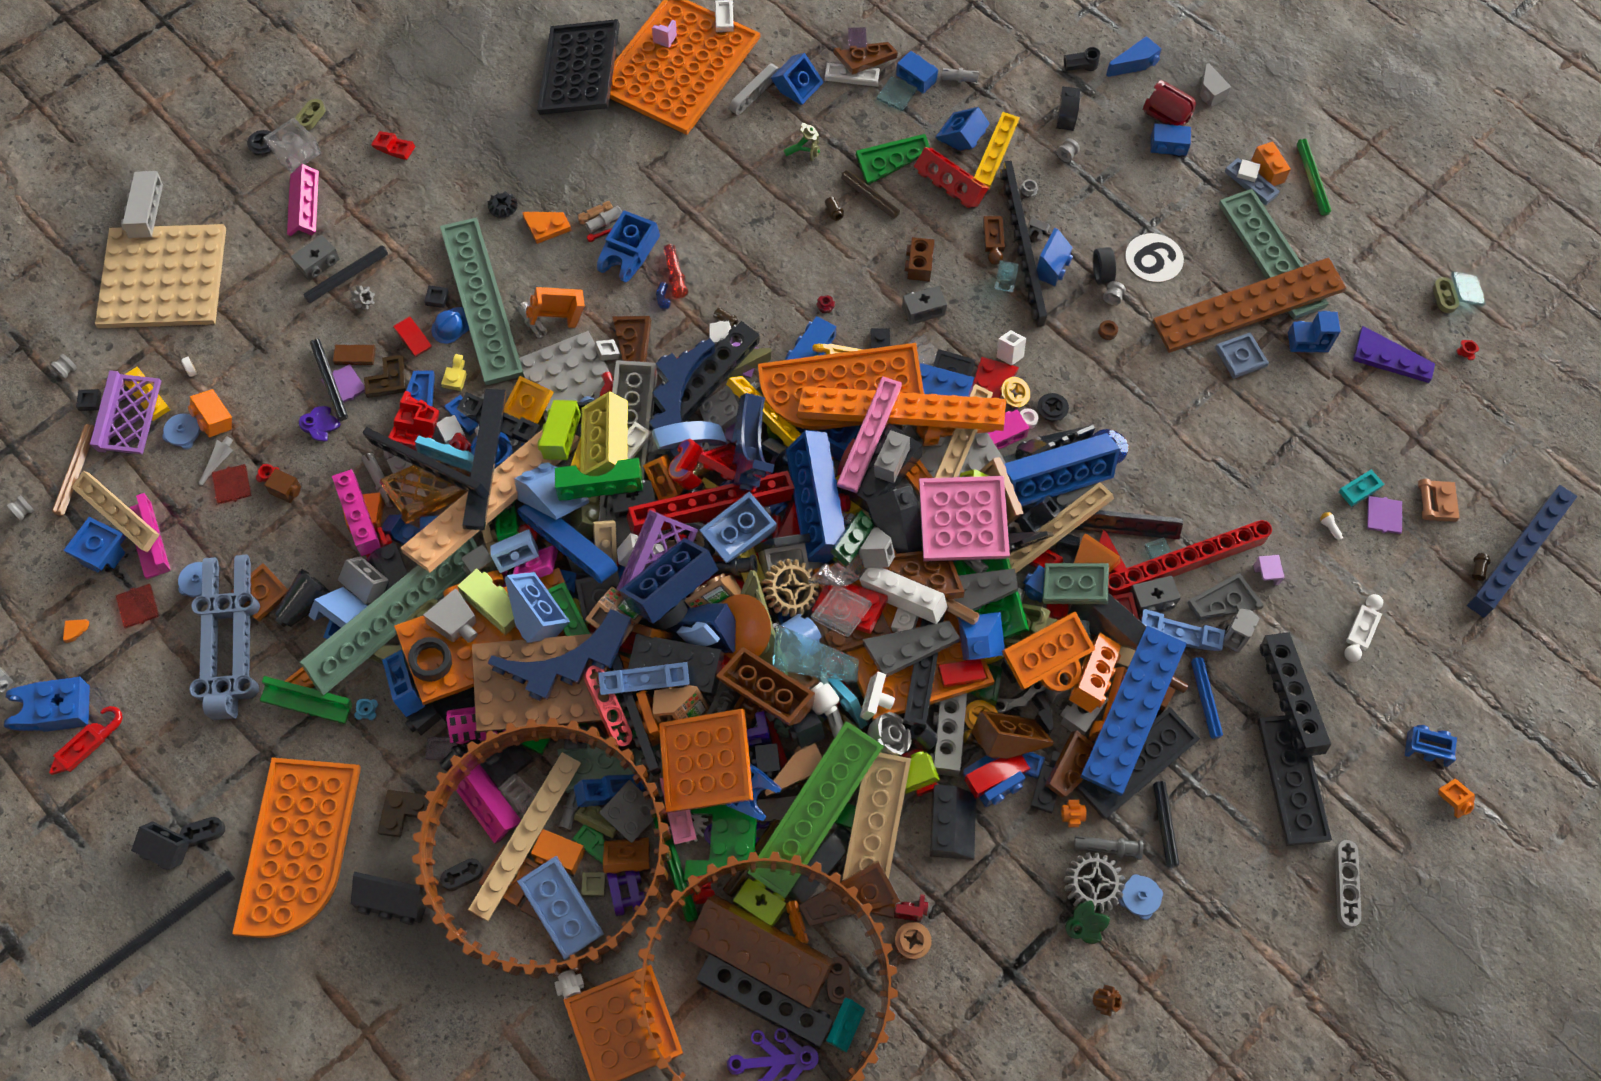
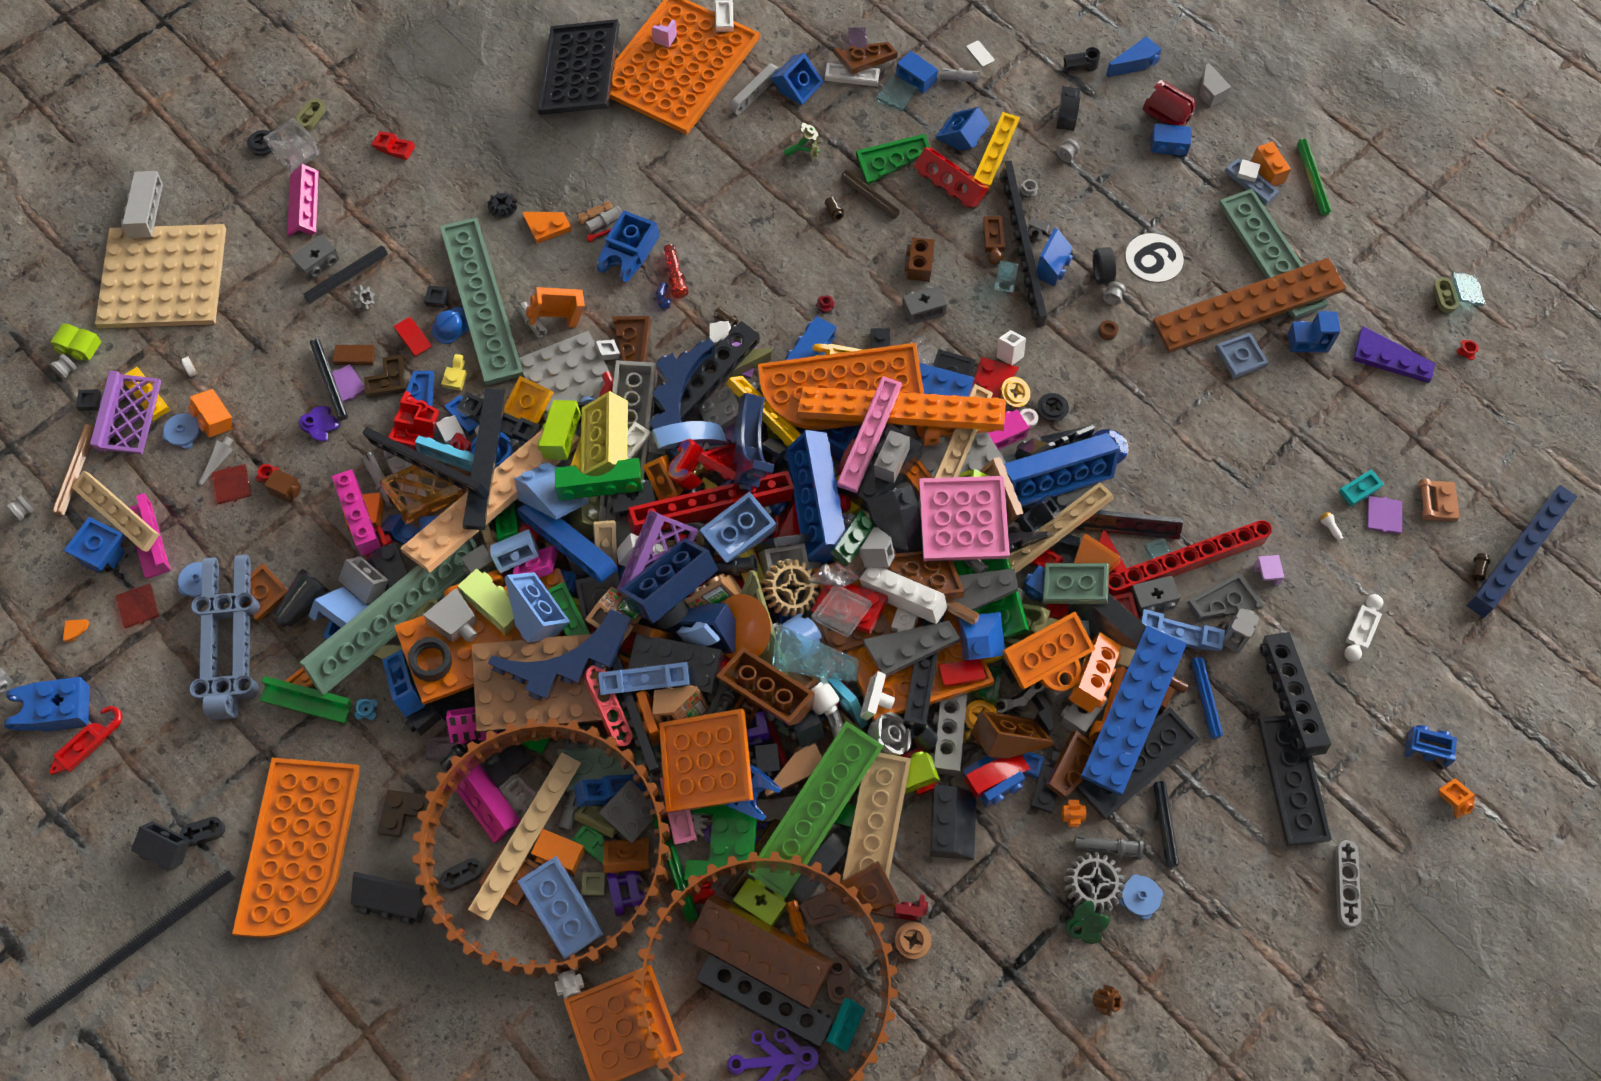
(75, 342): none -> lime brick
(980, 53): none -> white sticker

